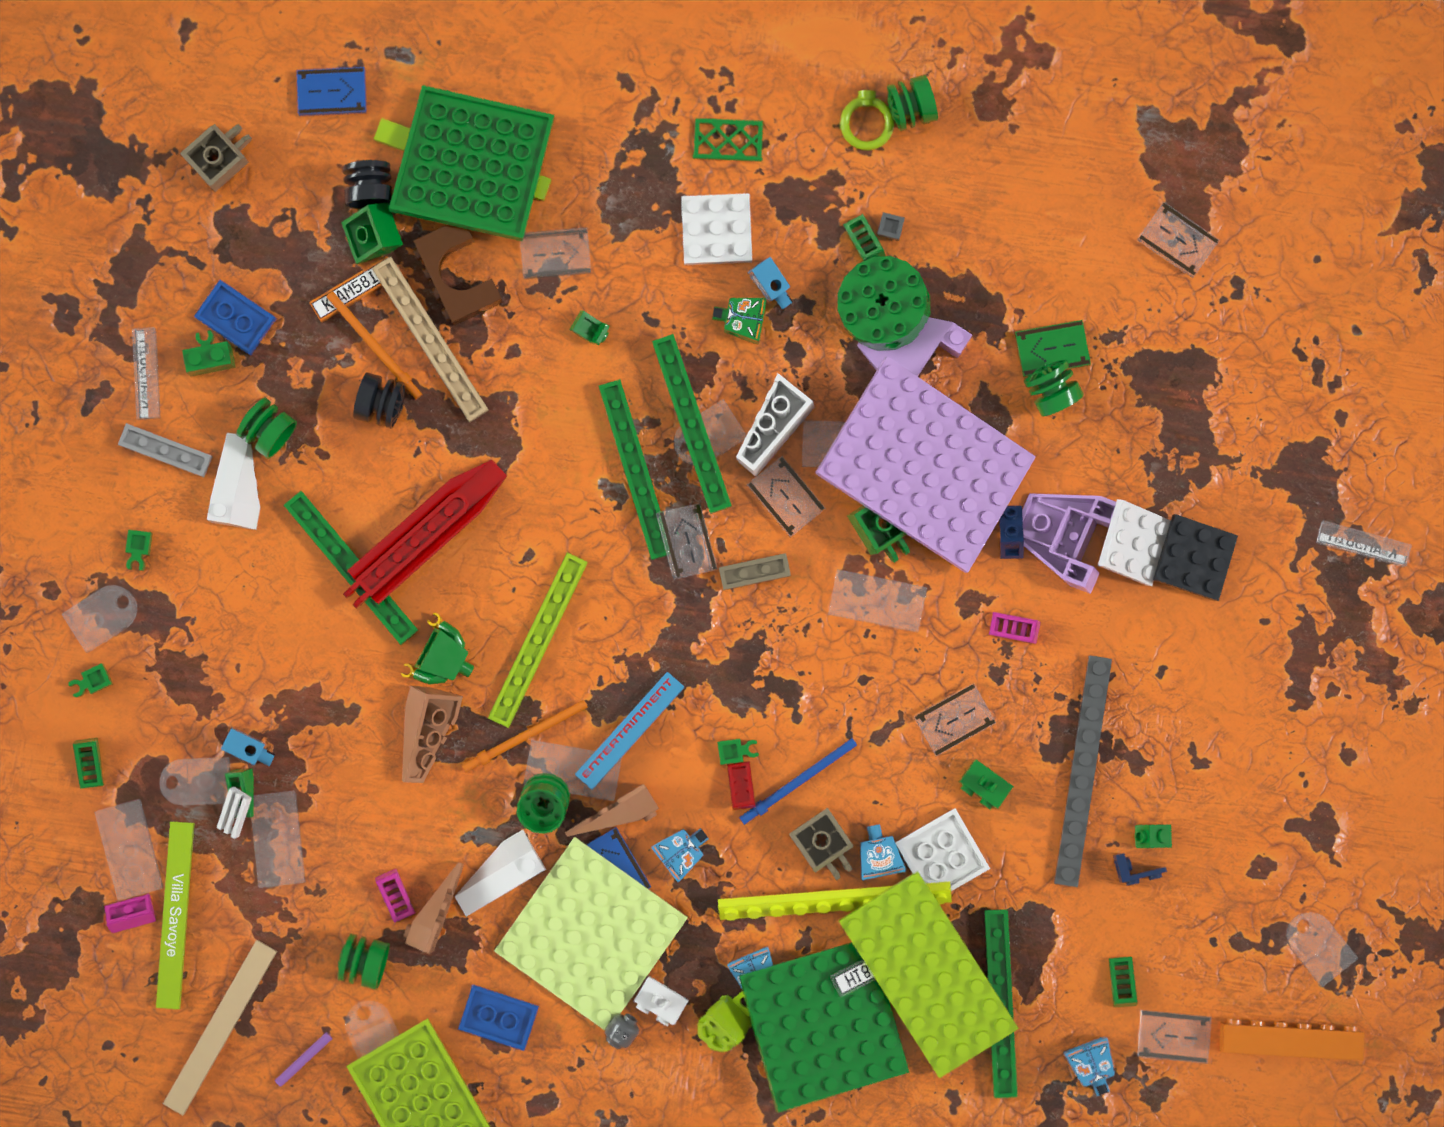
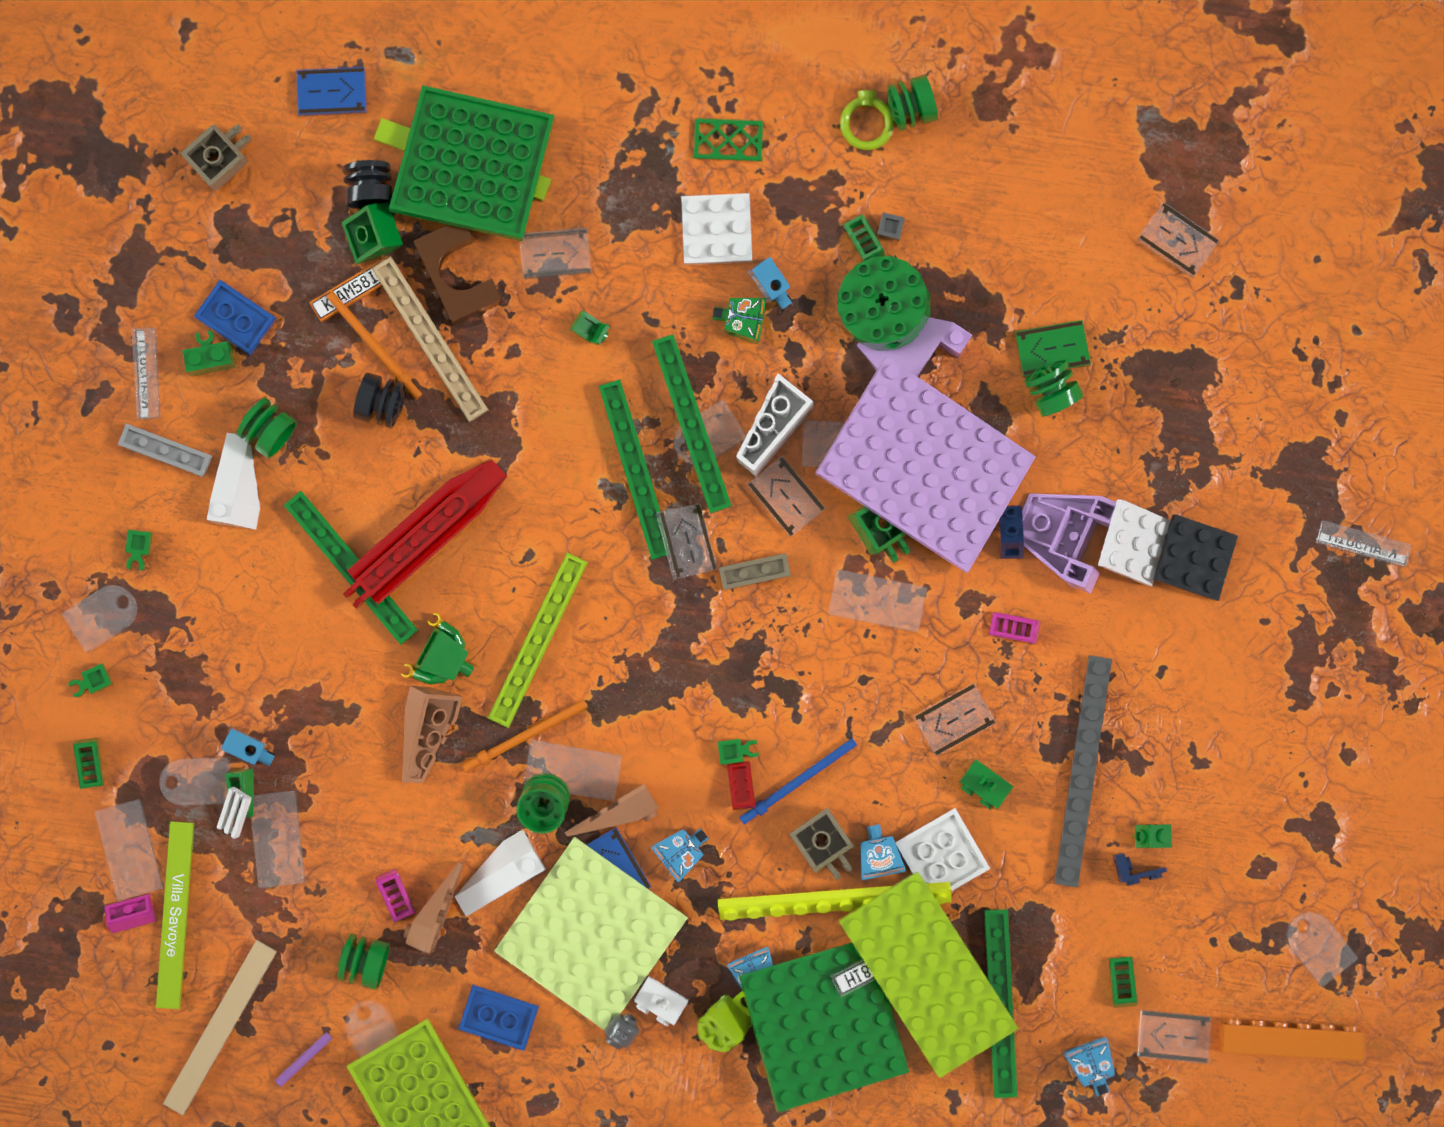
(629, 731): dark azure tile -> none

